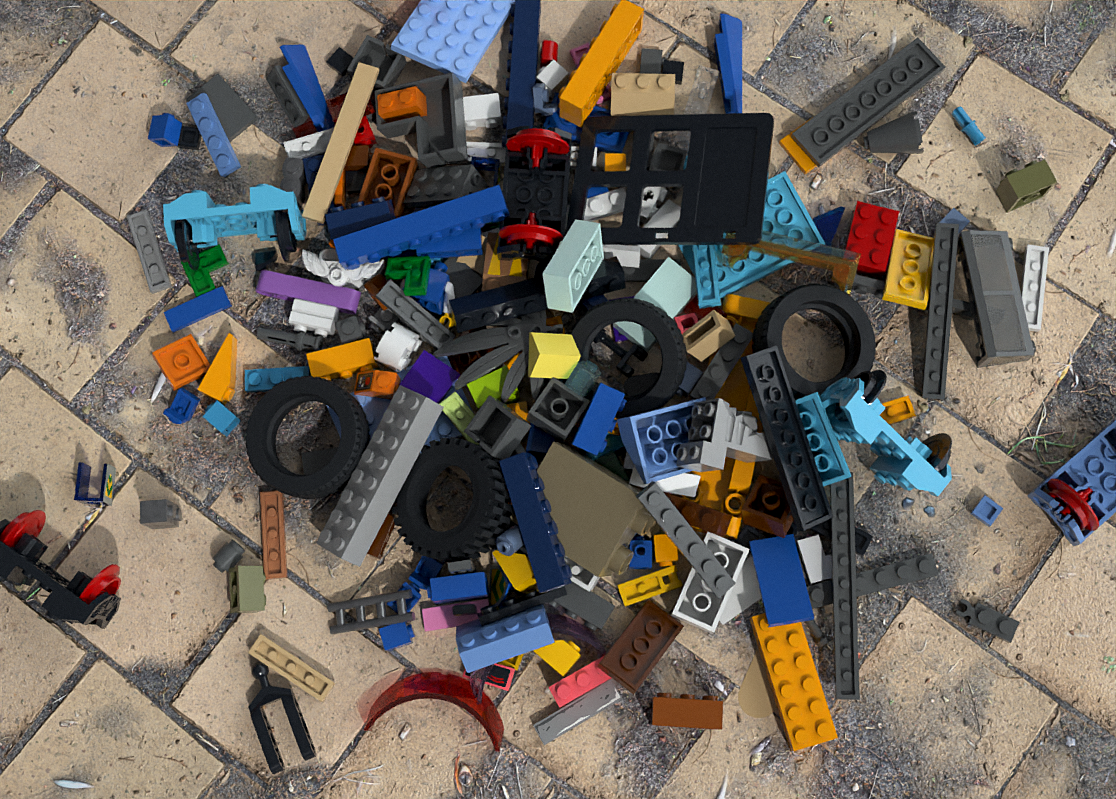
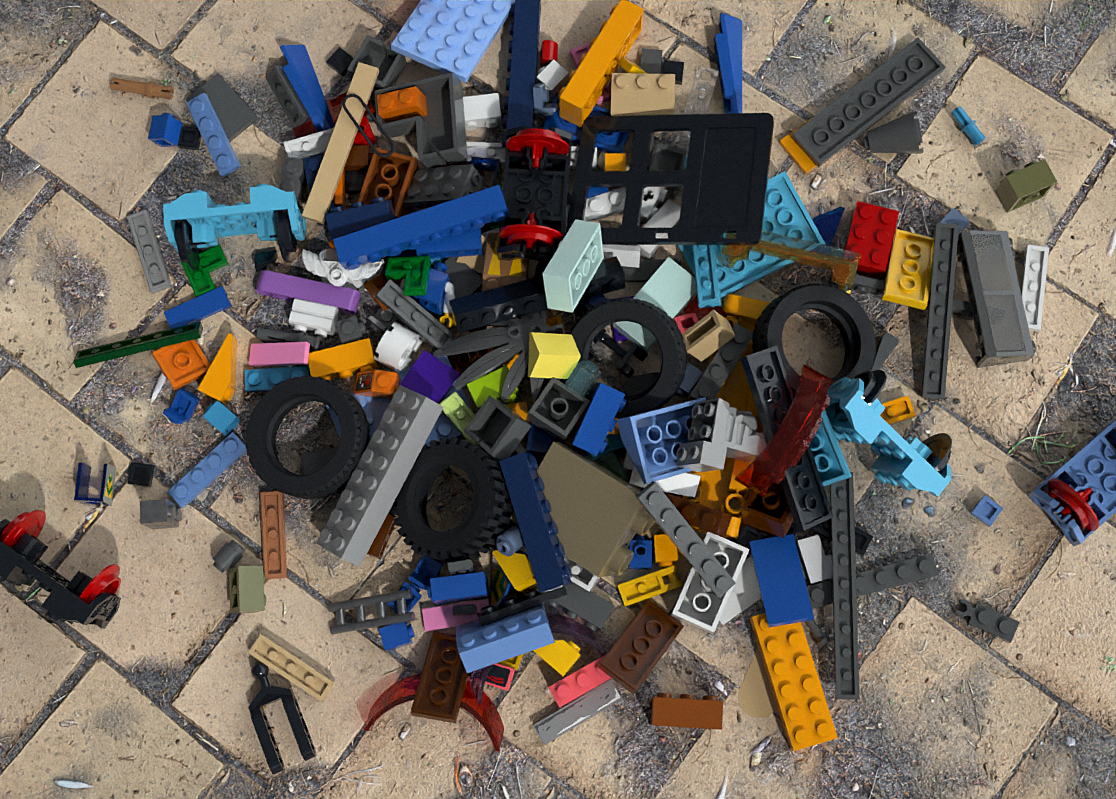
(138, 344): none -> dark green tile
(141, 474): none -> black tile
(150, 89): none -> medium nougat pin
(207, 470): none -> medium blue plate
(279, 354): none -> bright pink tile
(374, 119): none -> black piece
(441, 681): none -> reddish brown tile
(630, 67): none -> yellow tile
(792, 435): none -> clear red windscreen
(884, 348): none -> dark grey slope

